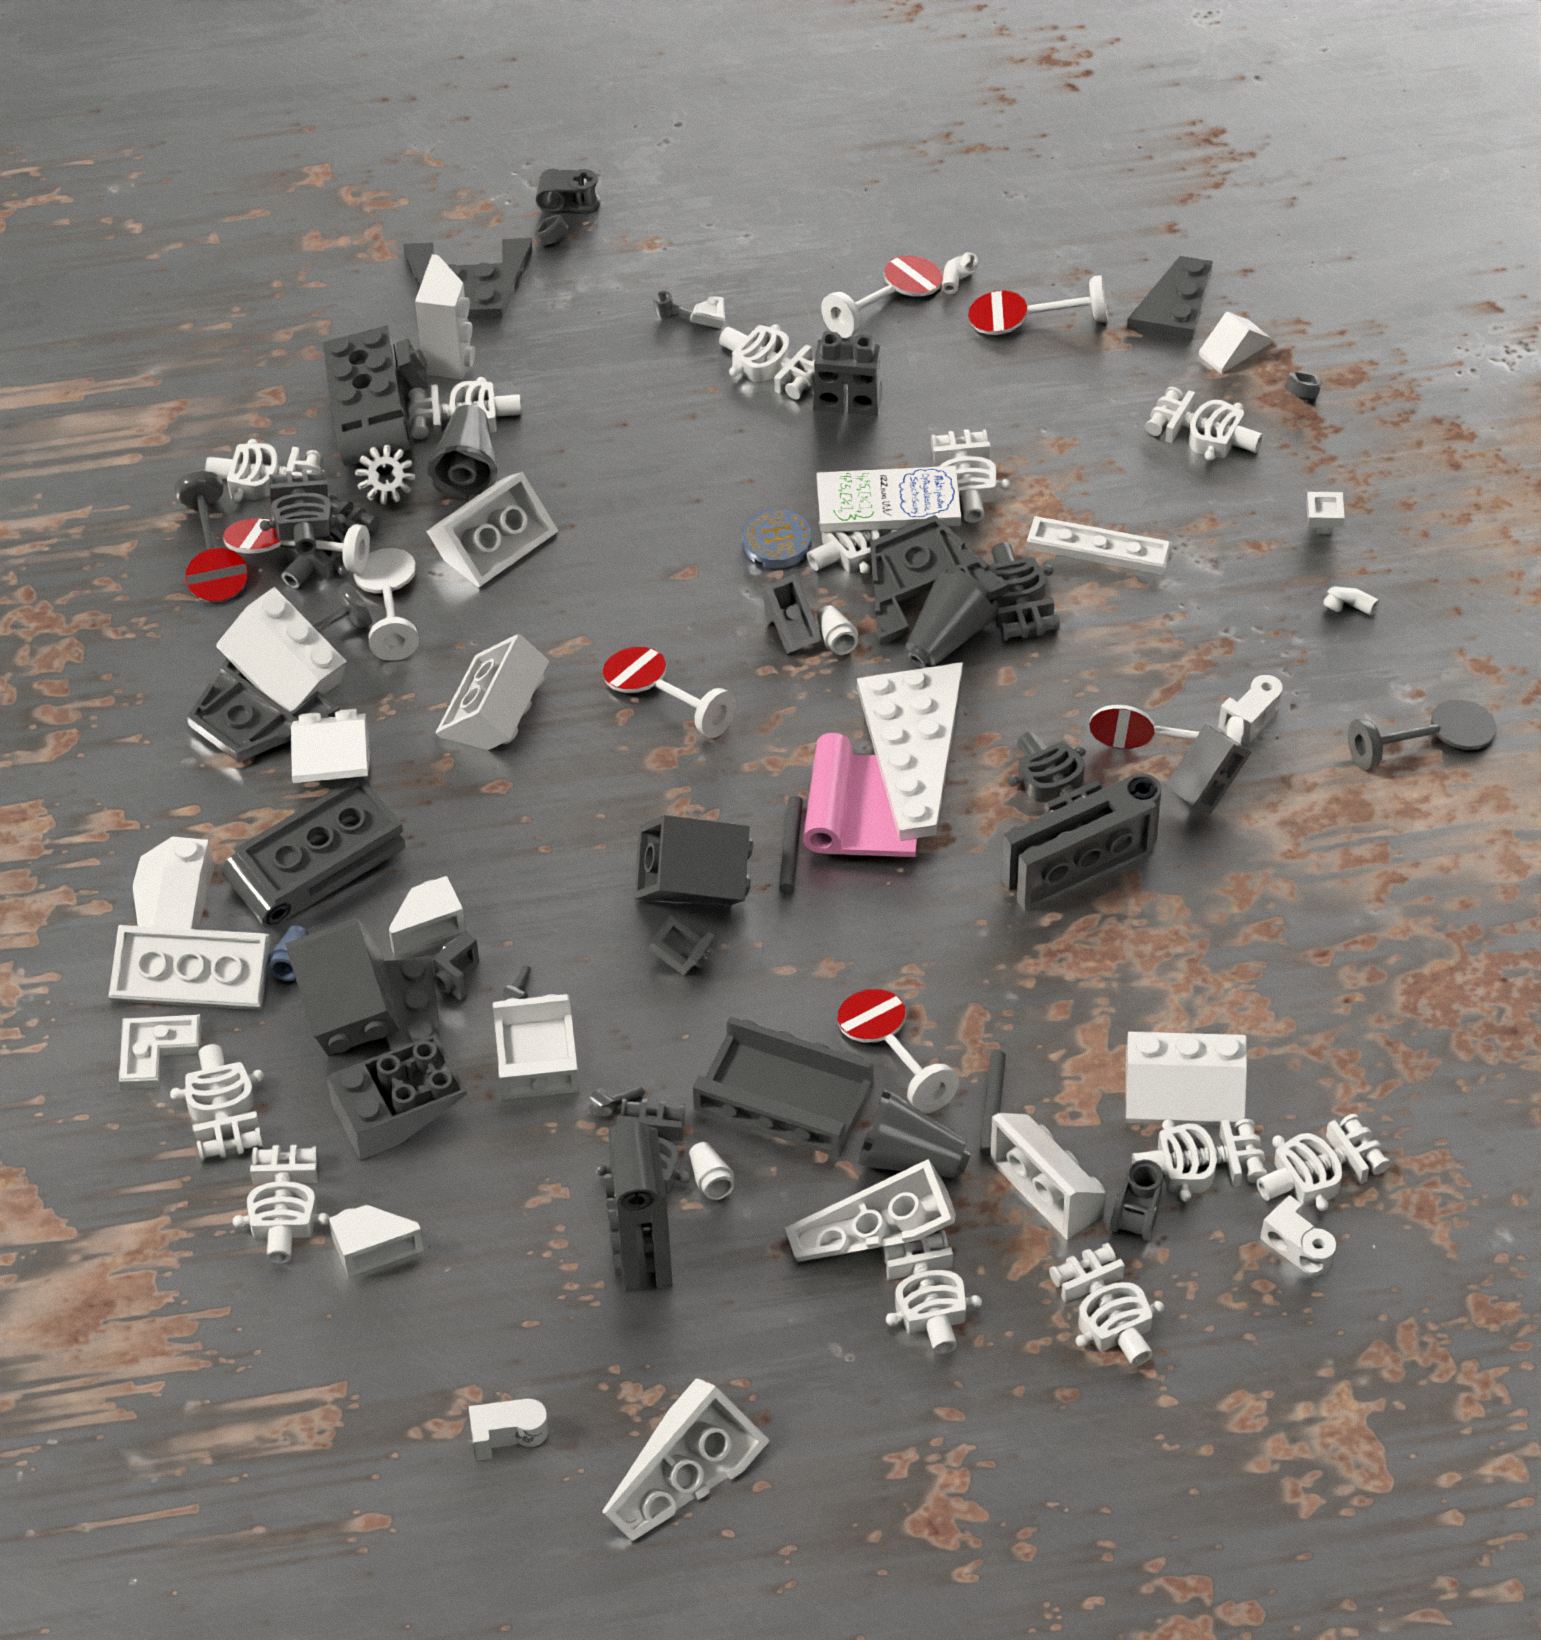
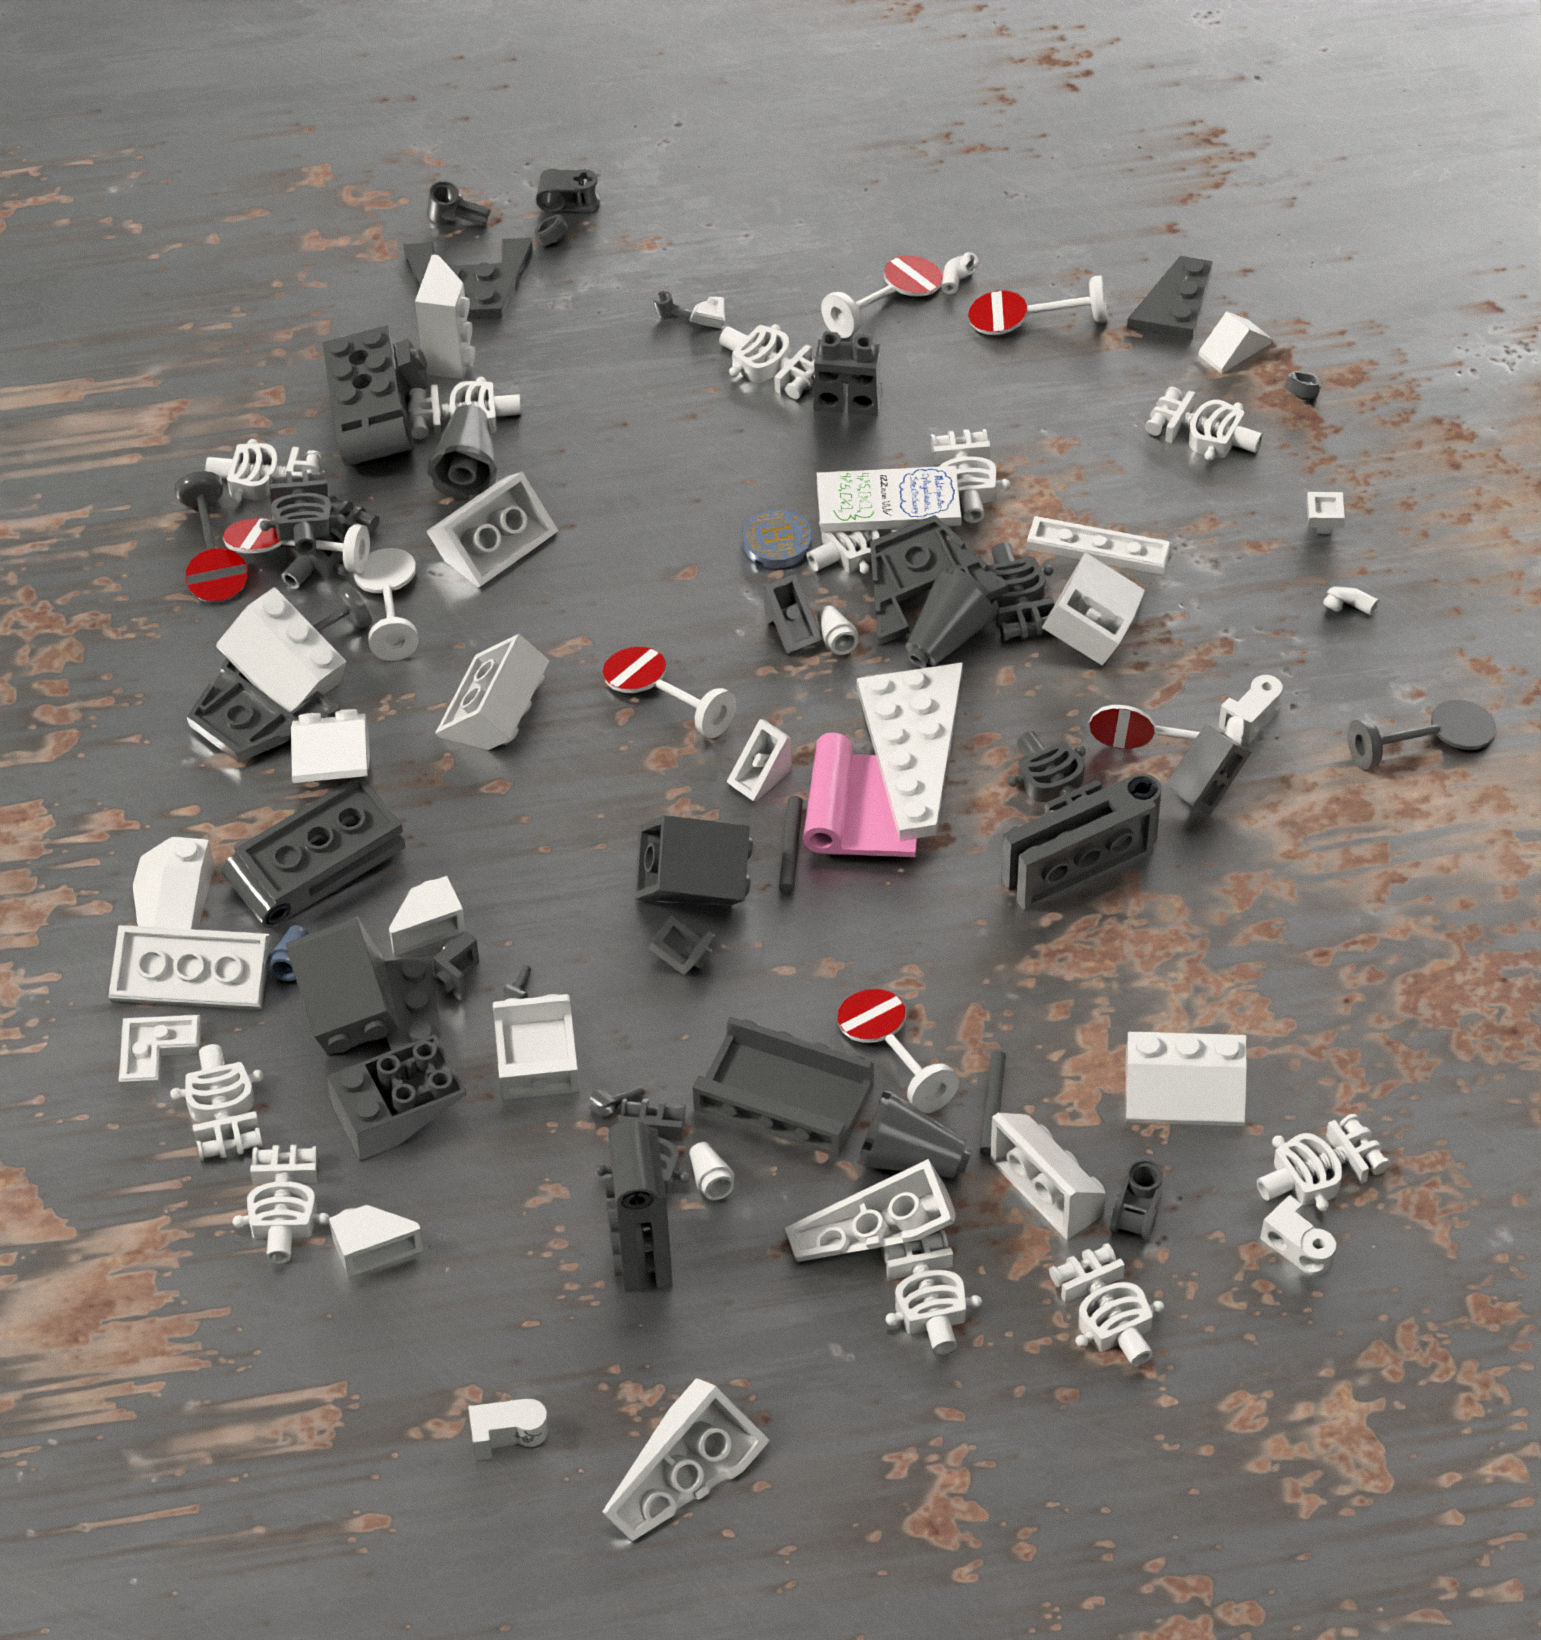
(396, 473): white gear -> none
(453, 205): none -> dark grey axle
(762, 762): none -> white slope
(1094, 609): none -> white slope
(1237, 1151): white torso -> none

